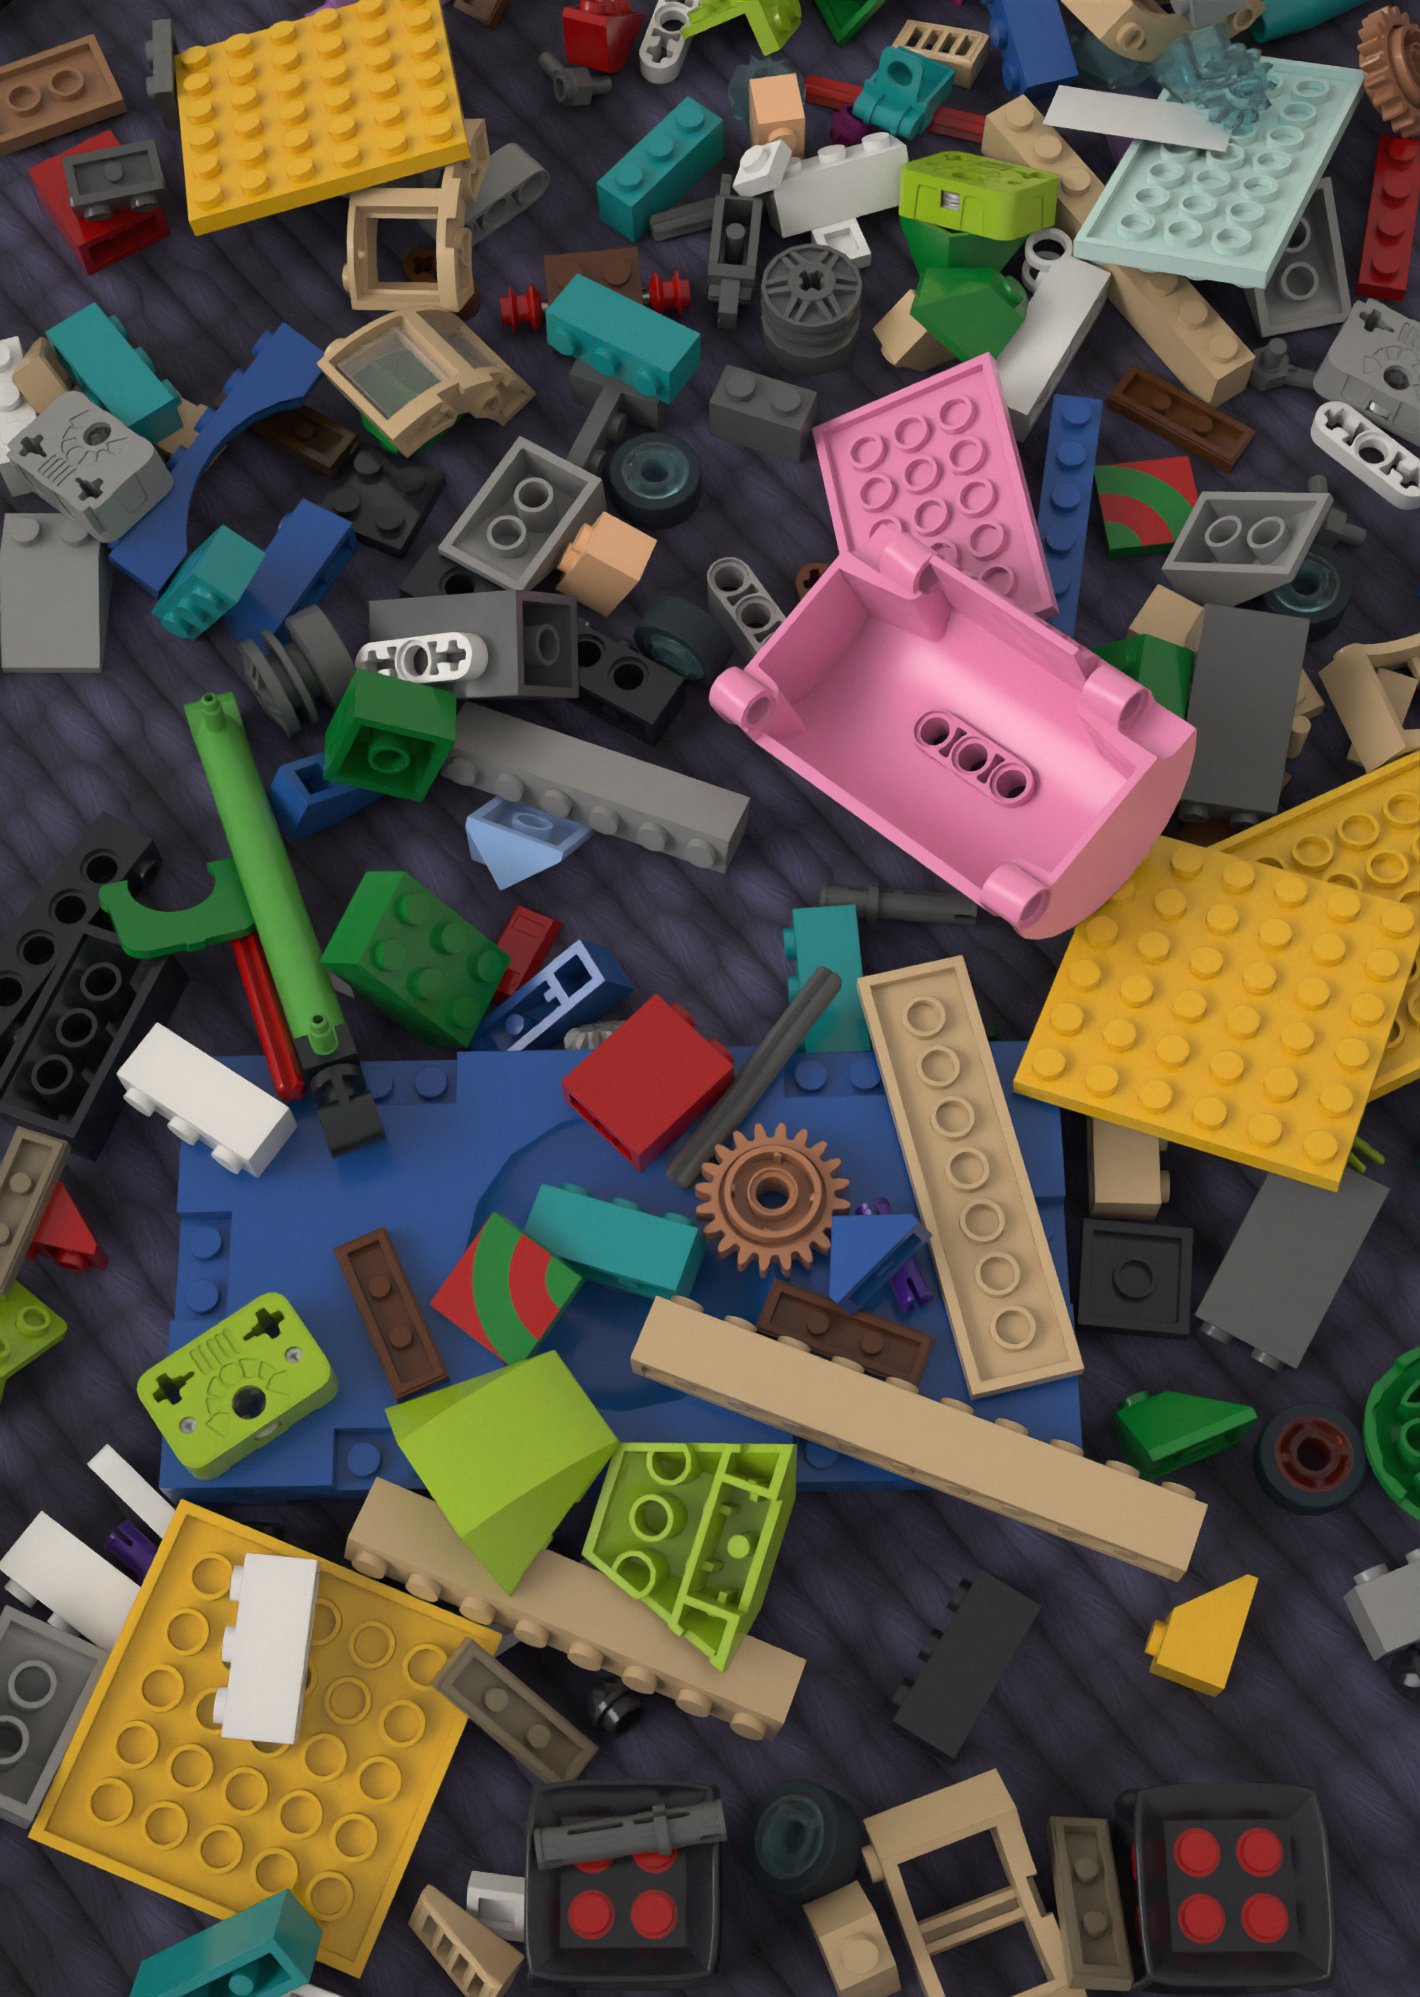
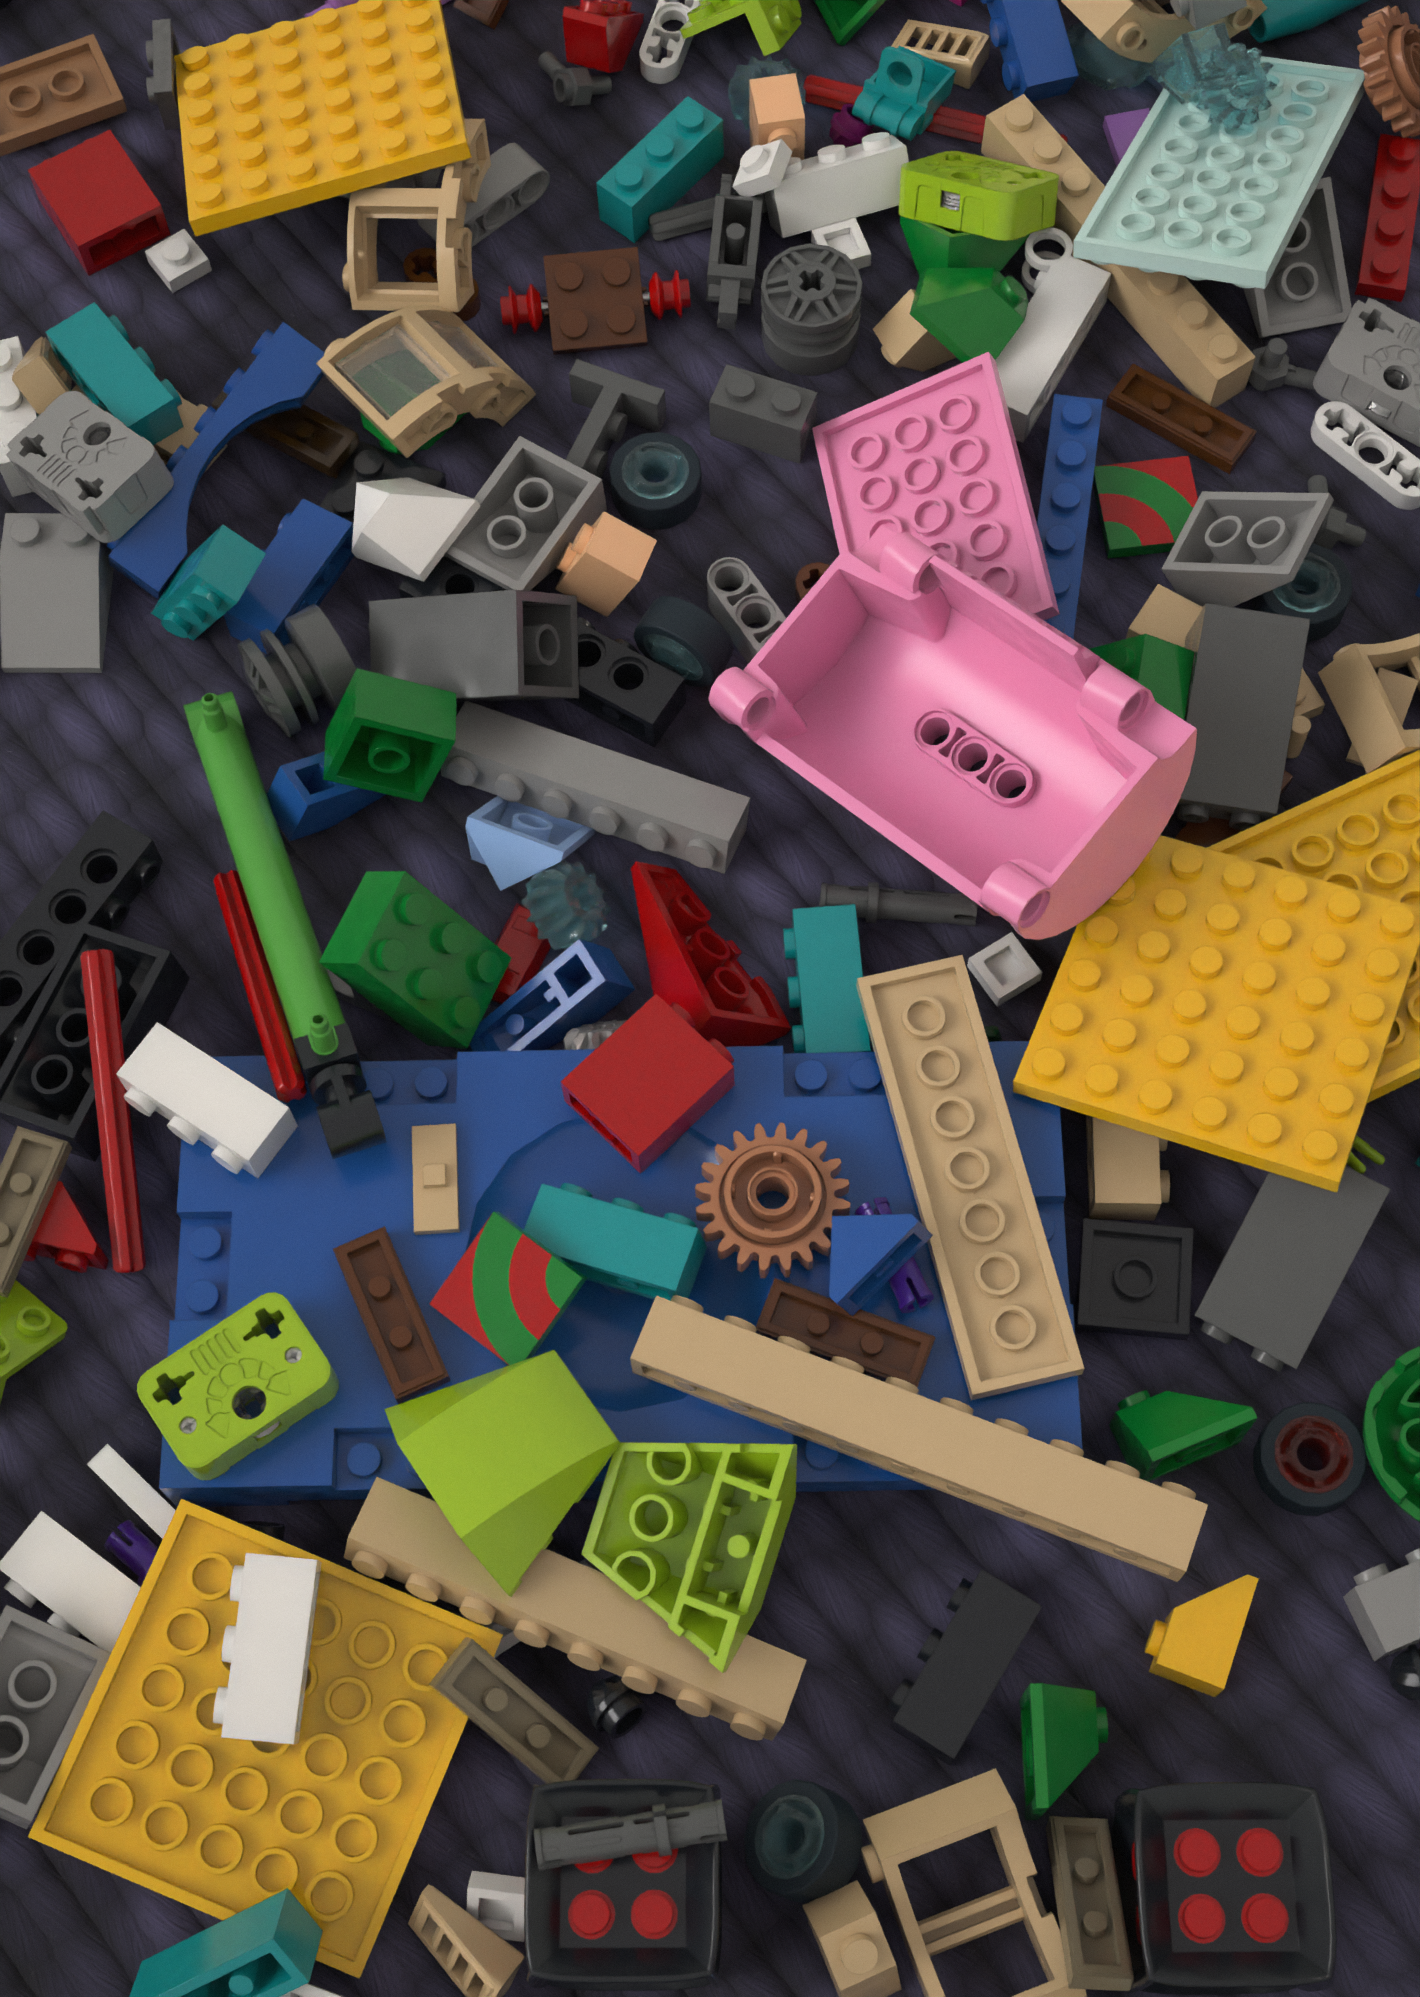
(113, 1111): none -> red axle
(115, 180): dark grey bracket -> none
(156, 933): green piece -> none
(178, 260): none -> white plate
(407, 524): none -> white slope
(435, 1179): none -> tan piece
(436, 647): white beam -> none
(566, 905): none -> clear light blue gear
(623, 339): teal brick -> none
(698, 967): none -> red wedge
(754, 1077): dark grey axle -> none
(1004, 969): none -> white plate
(1058, 1740): none -> green slope
(1135, 118): white sticker -> none

